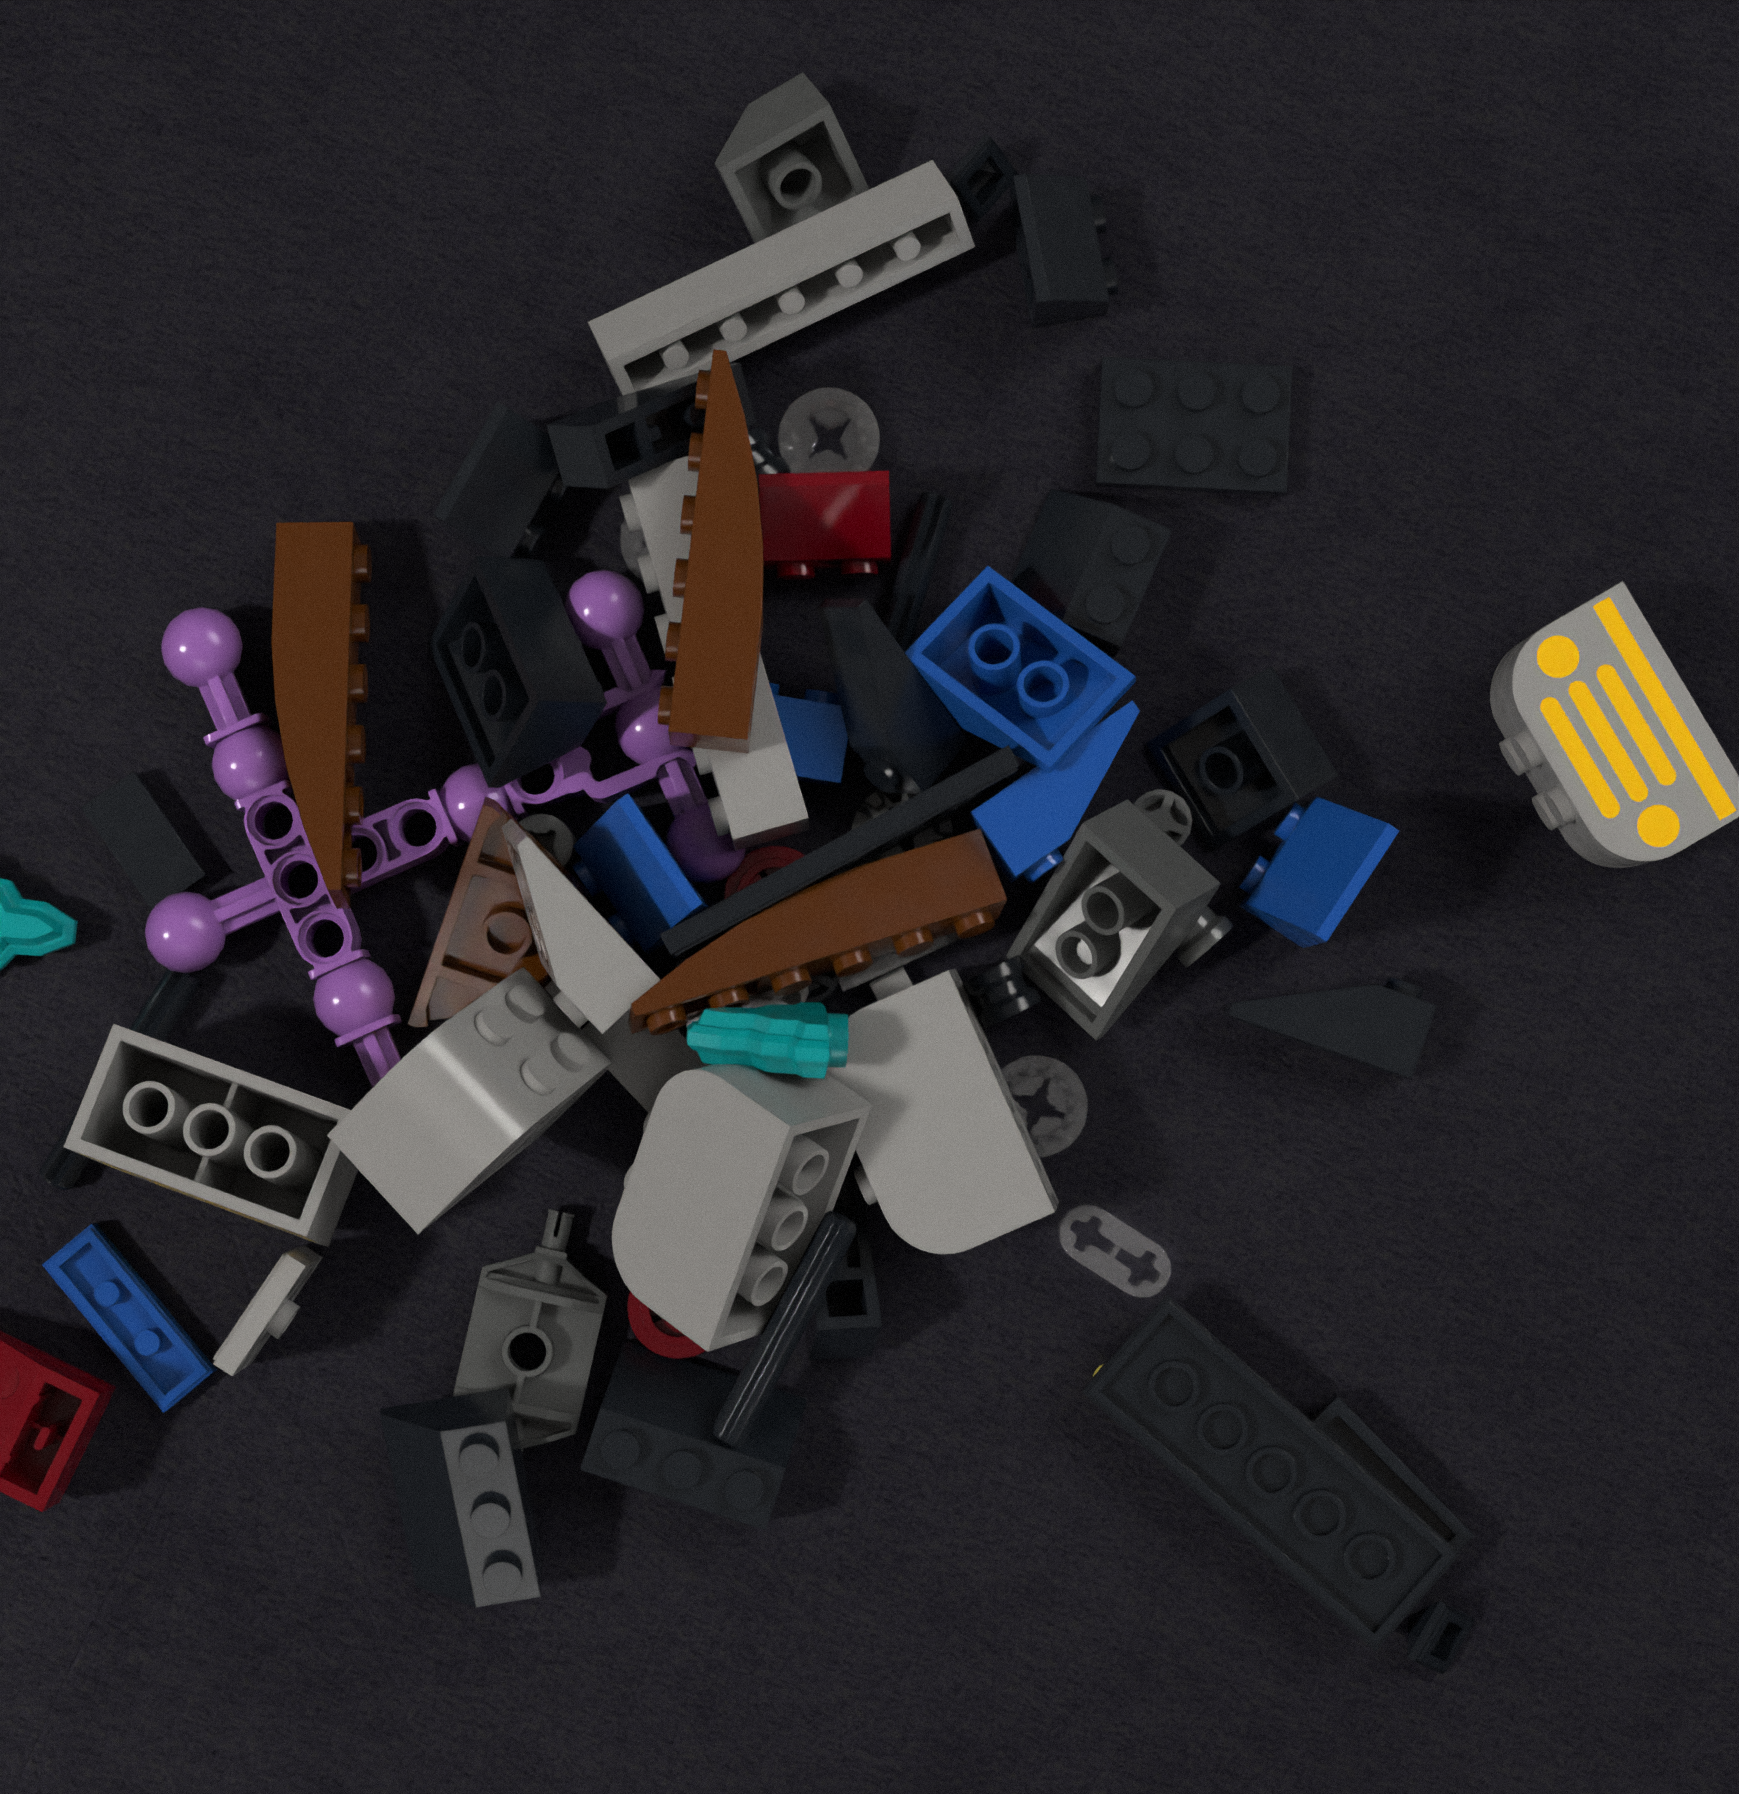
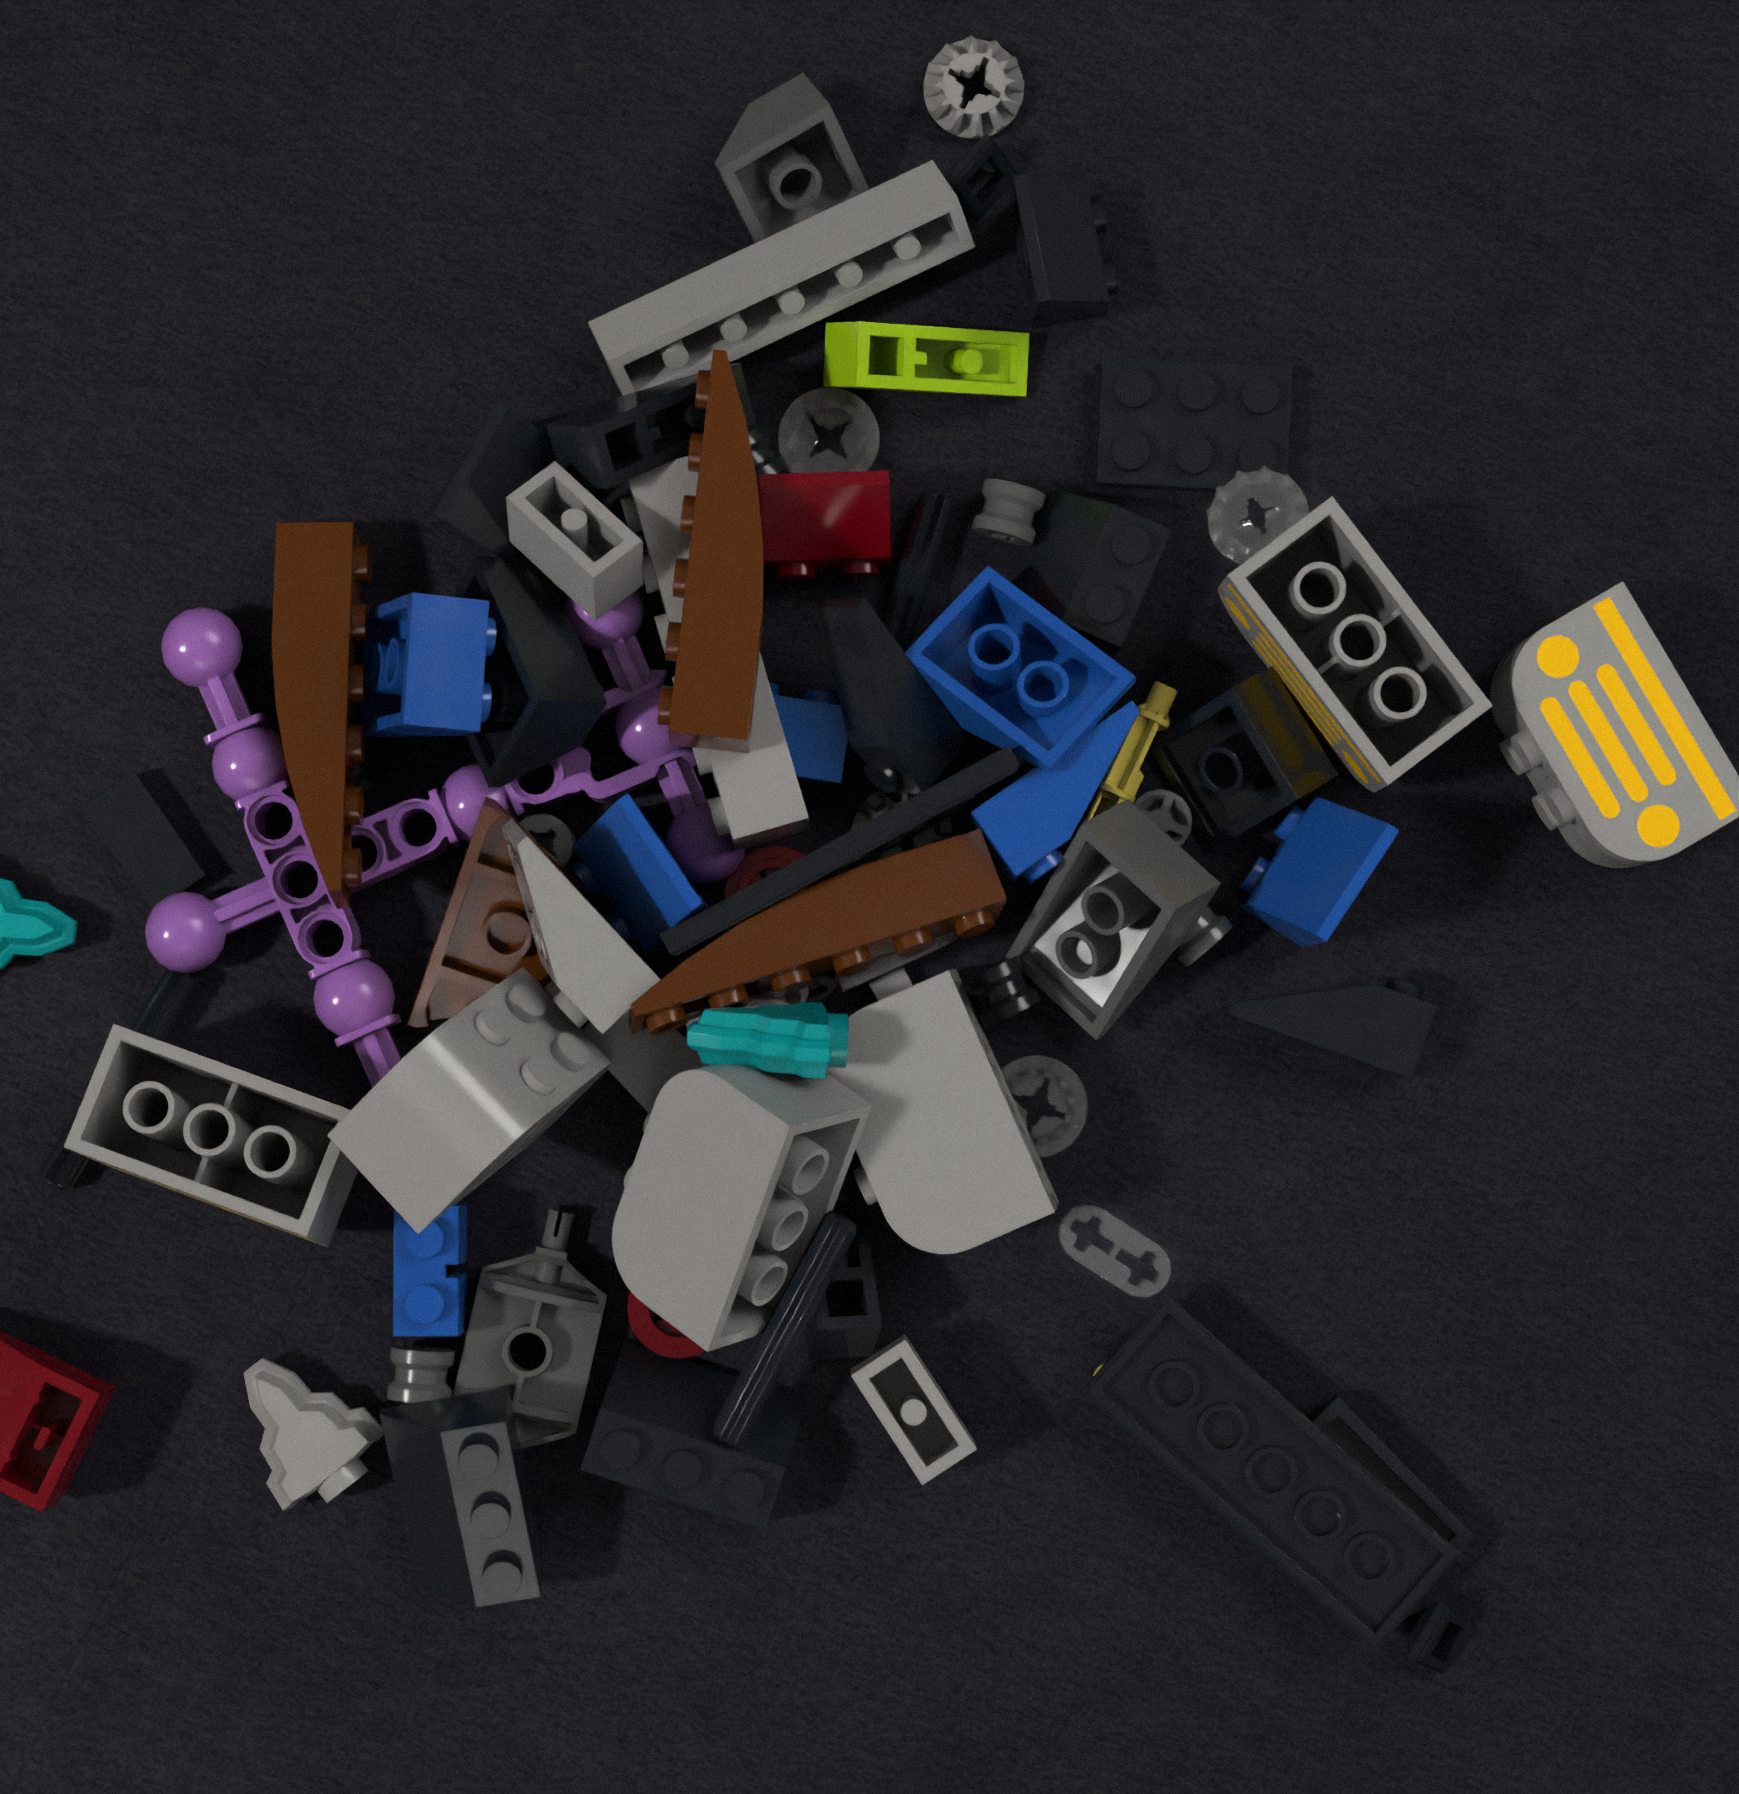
(129, 1317): blue tile -> none
(268, 1311): light grey plate -> none
(307, 1435): none -> light grey rock
(420, 1373): none -> dark grey wheel
(423, 1295): none -> blue piece
(427, 666): none -> blue slope
(575, 540): none -> light grey brick
(913, 1409): none -> light grey brick
(925, 359): none -> lime slope
(985, 113): none -> light grey gear
(1008, 512): none -> dark grey wheel
(1124, 772): none -> light yellow piece
(1269, 488): none -> clear gear
(1351, 647): none -> light grey brick

